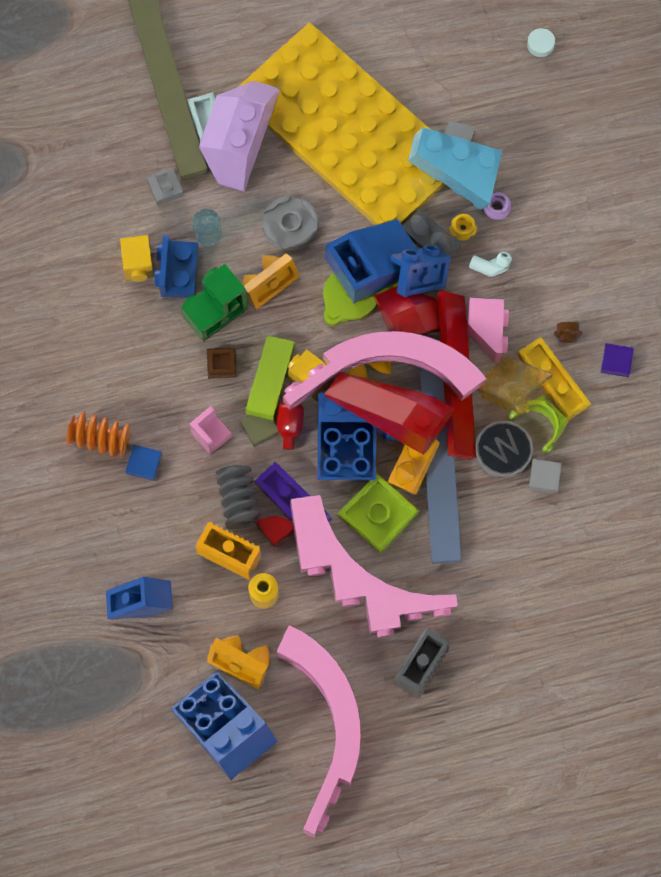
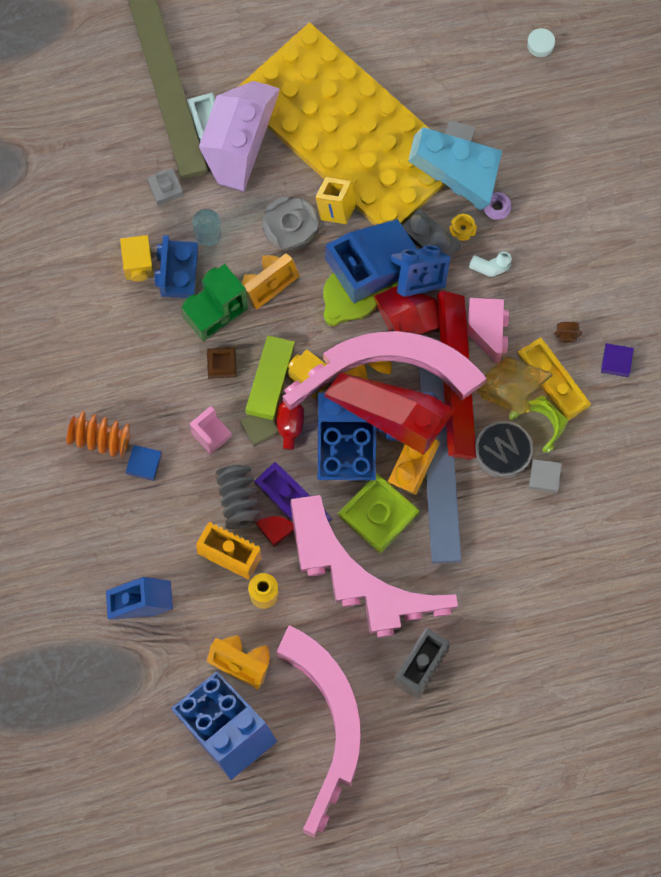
(336, 200): none -> yellow brick

